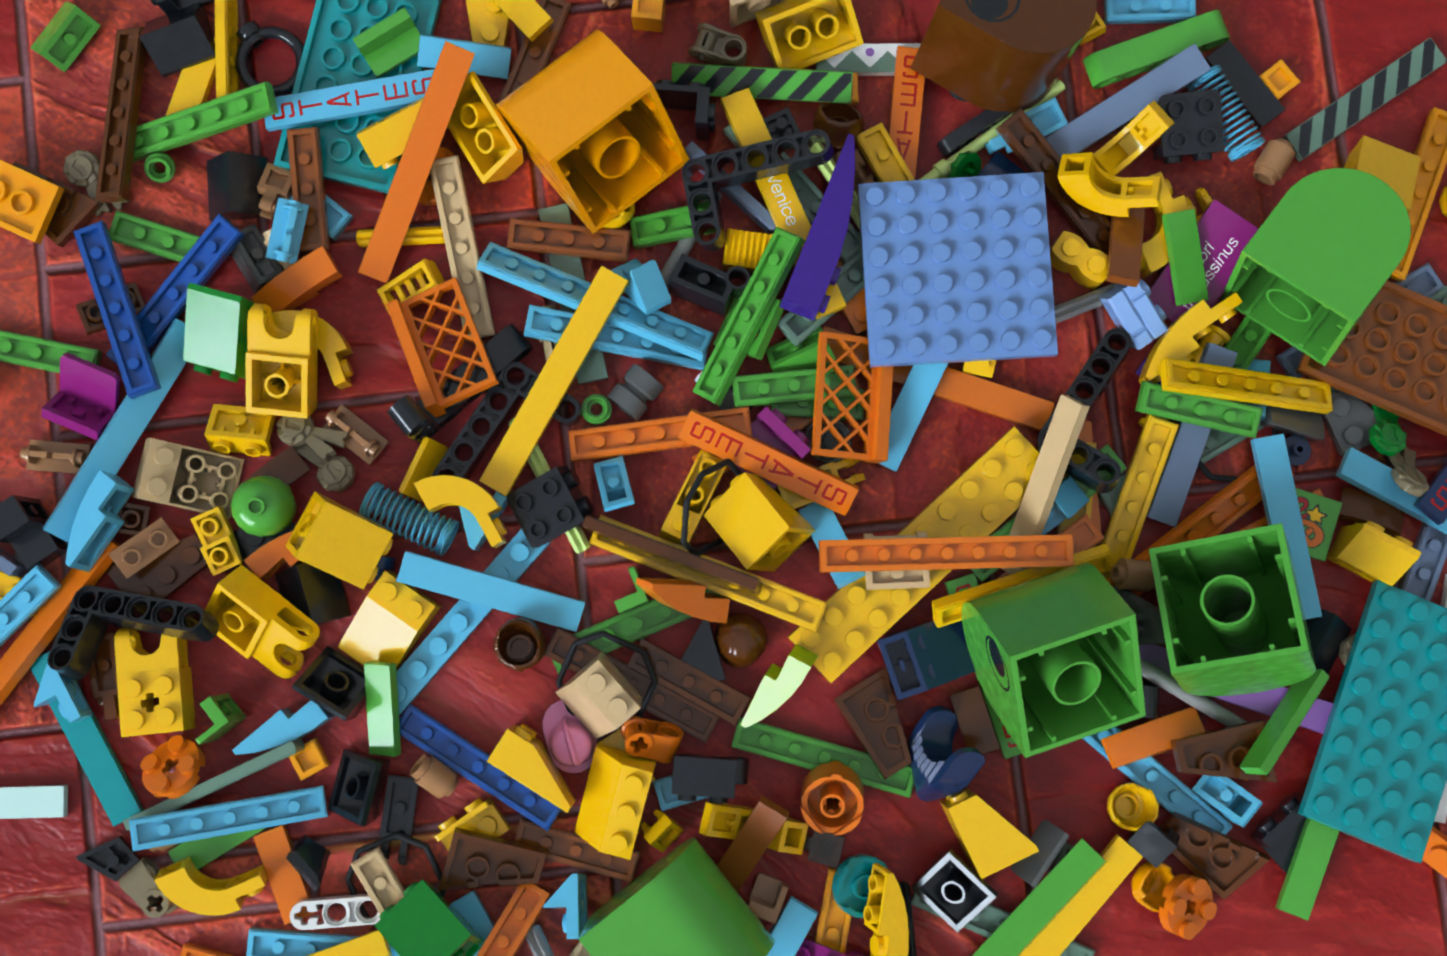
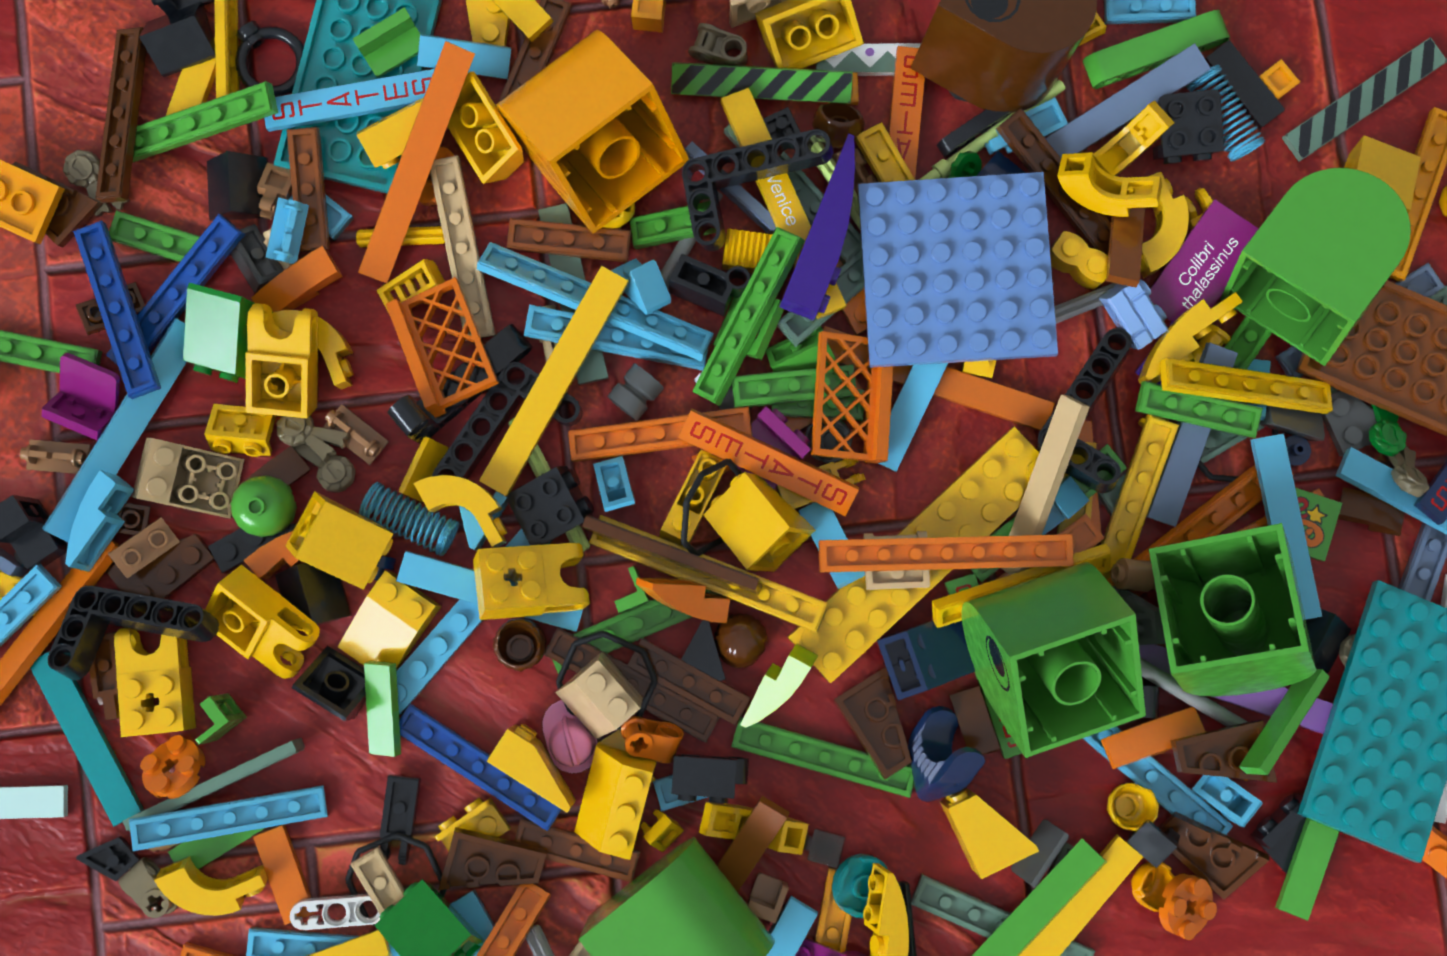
(65, 36): bright green panel -> none
(71, 700): medium azure slope -> none
(156, 175): bright green plate -> none
(218, 540): yellow slope -> none
(285, 727): medium azure slope -> none
(309, 860): black piece -> none
(310, 759): light orange tile -> none
(359, 786): black slope -> none
(434, 776): medium nougat brick -> none
(536, 580): none -> yellow brick
(573, 897): medium azure slope -> none
(592, 400): bright green plate -> none
(690, 97): black bracket -> none
(832, 815): orange brick -> none
(953, 890): black slope -> none
(1185, 257): bright green tile -> none
(1273, 161): medium nougat brick -> none
(1372, 553): yellow slope -> none

